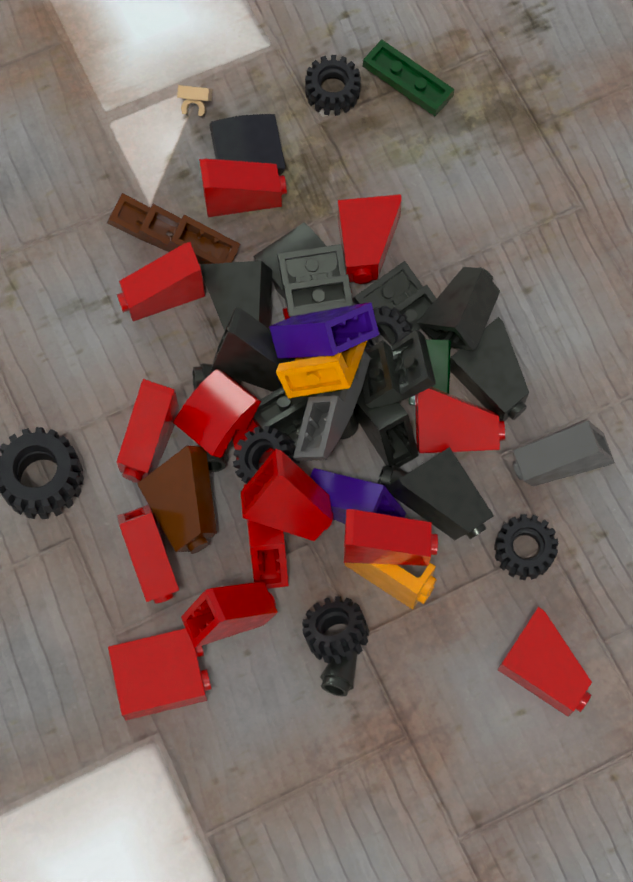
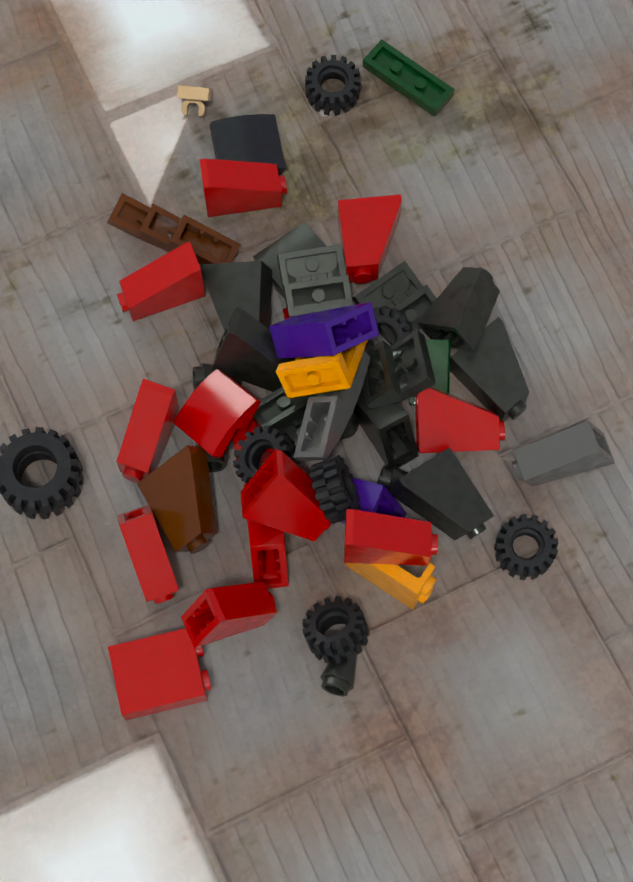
(334, 488): none -> black tyre
(547, 666): red slope -> none

